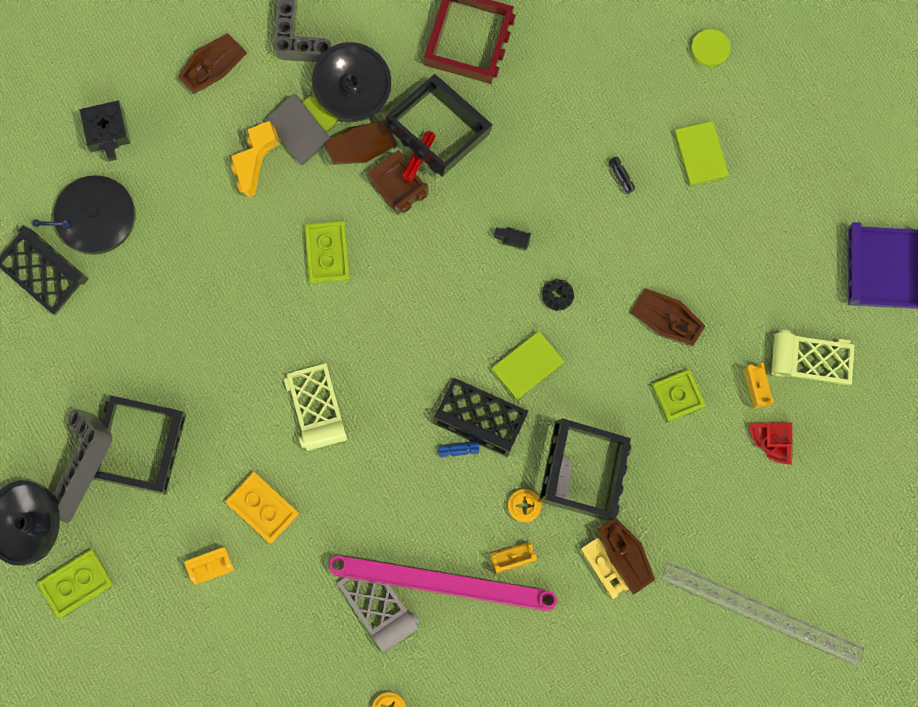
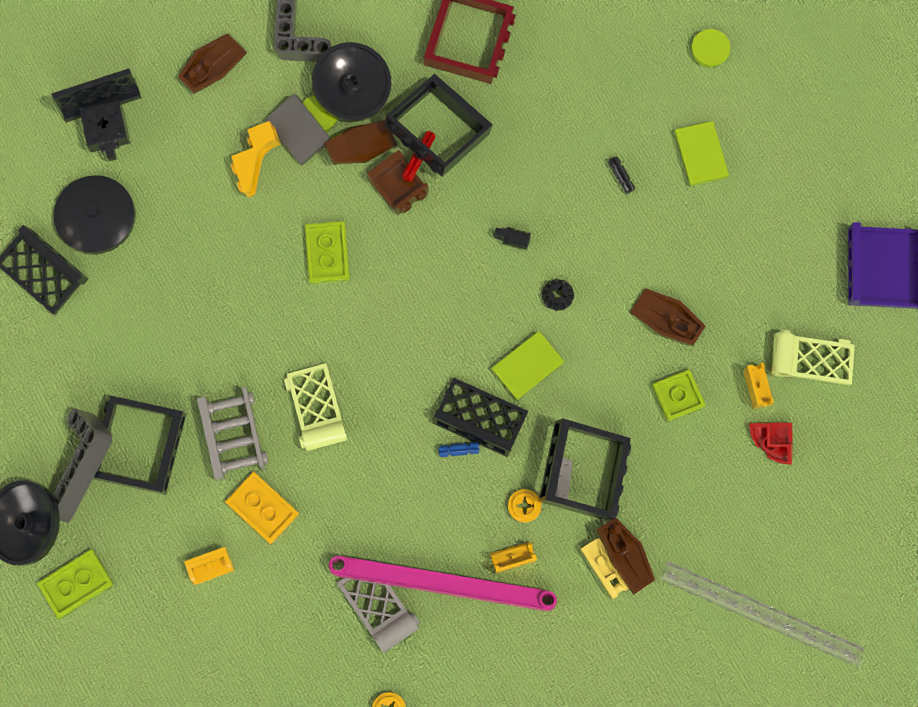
(65, 223): dark blue hinge -> none
(96, 93): none -> black fence
(212, 428): none -> light grey fence

